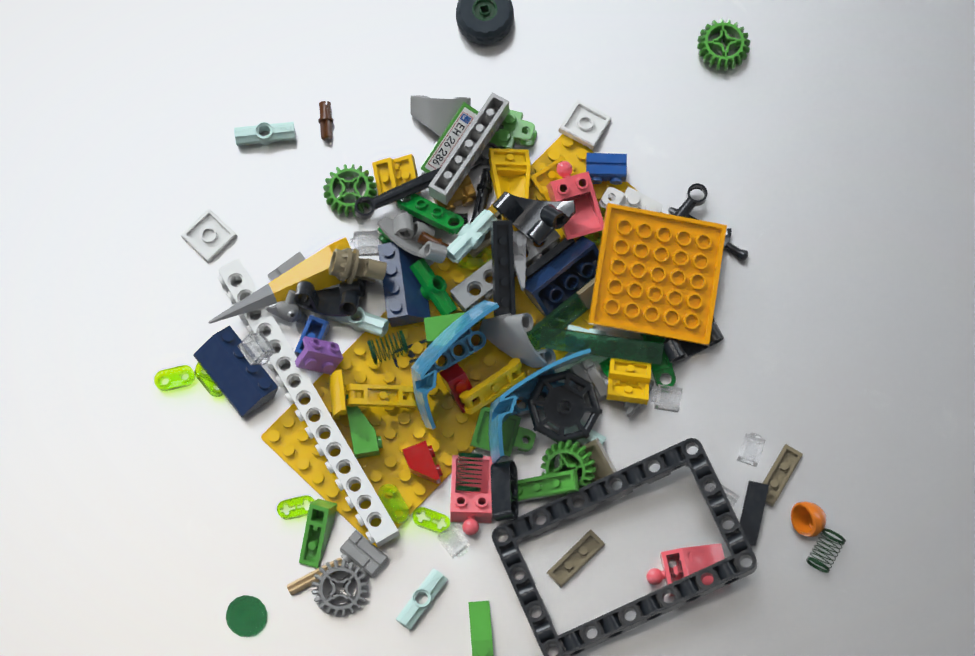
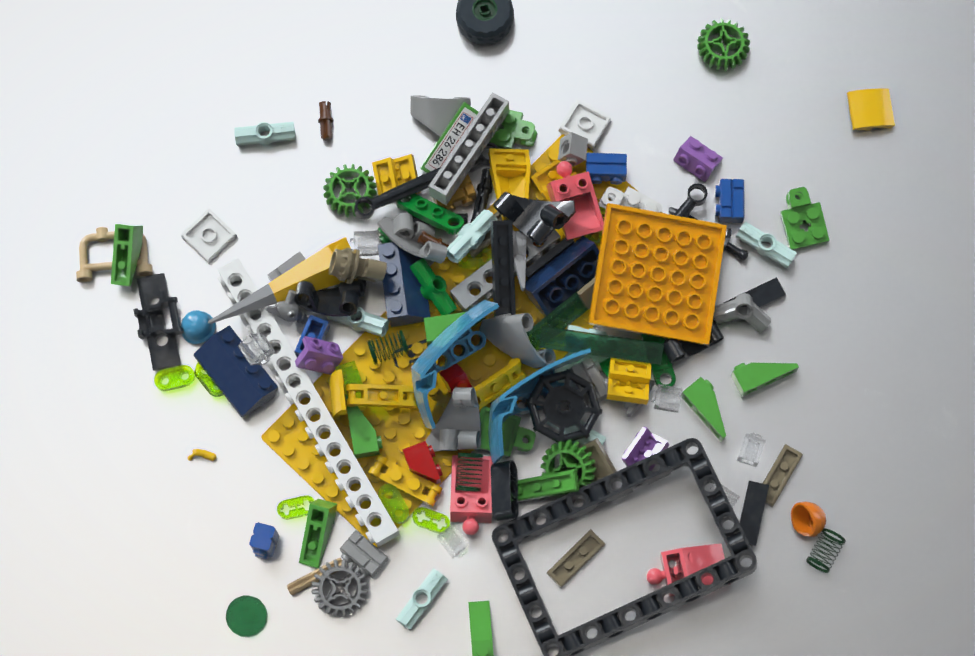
(102, 235): none -> tan bar
(125, 252): none -> bright green slope
(152, 321): none -> black piece
(196, 327): none -> dark azure helmet
(202, 453): none -> yellow piece
(264, 540): none -> blue brick
(351, 373): none -> clear neon green brick
(405, 480): none -> yellow plate
(459, 423): none -> light grey panel
(573, 149): none -> light grey brick
(643, 447): none -> medium lavender bracket
(697, 158): none -> medium lavender bracket
(704, 403): none -> bright green slope
(730, 200): none -> blue brick
(752, 313): none -> light grey piece
(758, 375): none -> bright green slope
(765, 294): none -> black tile
(777, 251): none -> light aqua piece
(801, 211): none -> bright green plate
(870, 109): none -> yellow slope

